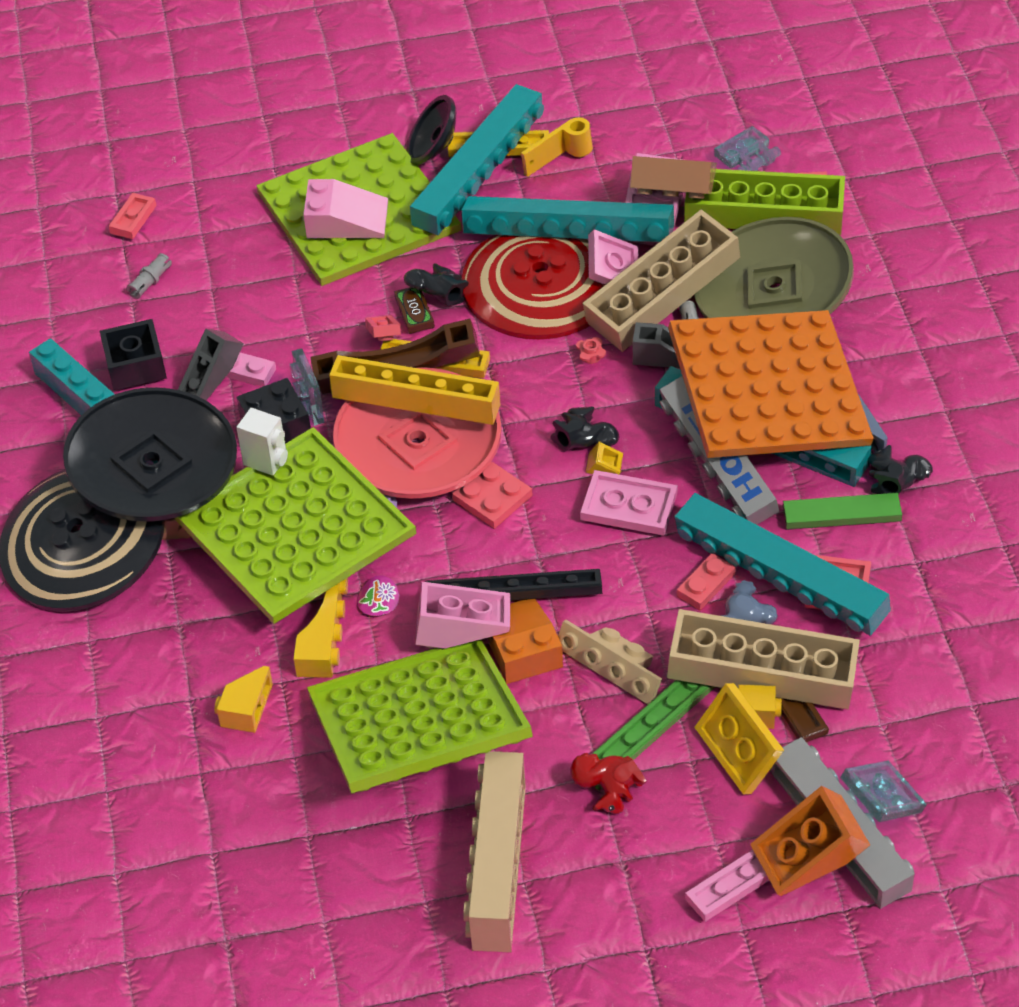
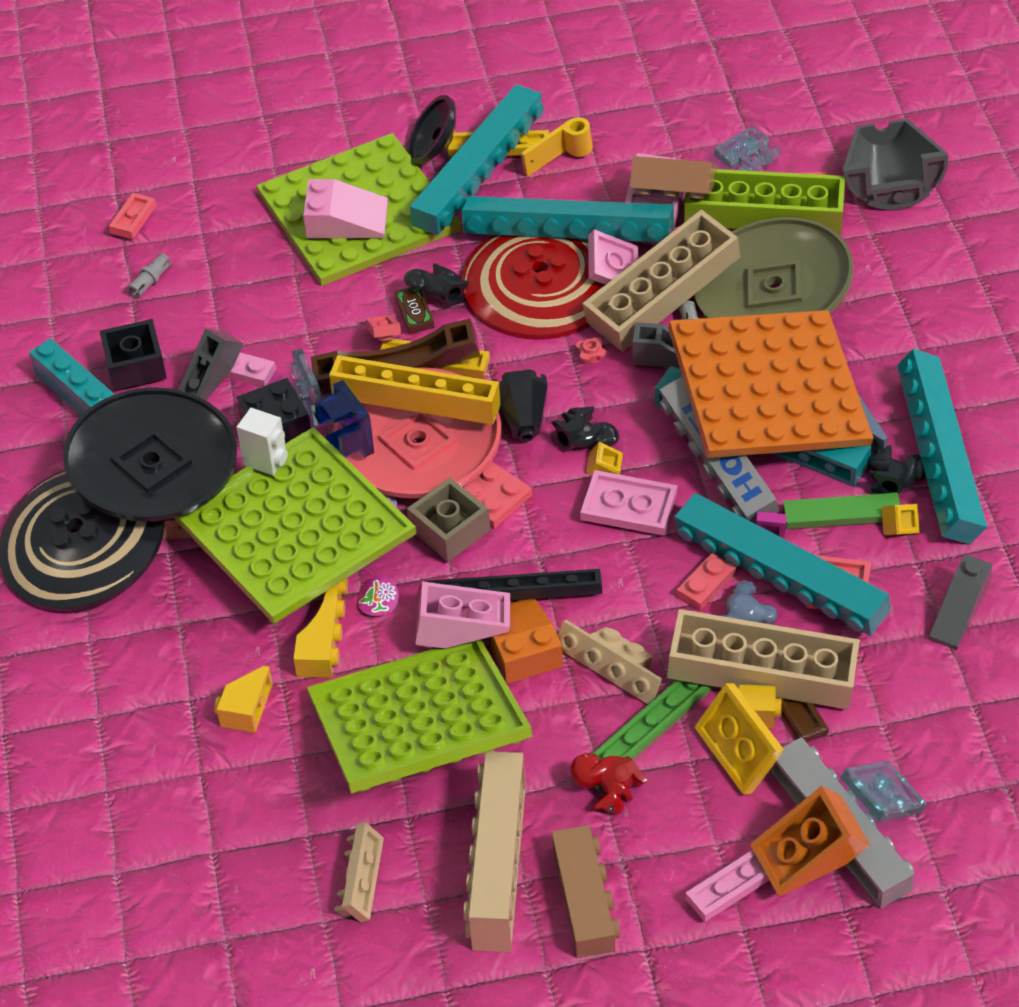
(351, 415): none -> clear blue panel
(361, 873): none -> tan plate
(449, 519): none -> dark tan brick
(523, 403): none -> black cone
(584, 891): none -> medium nougat brick
(772, 522): none -> dark pink plate
(893, 165): none -> dark grey cone
(900, 519): none -> yellow slope
(941, 447): none -> teal brick
(961, 601): none -> dark grey slope

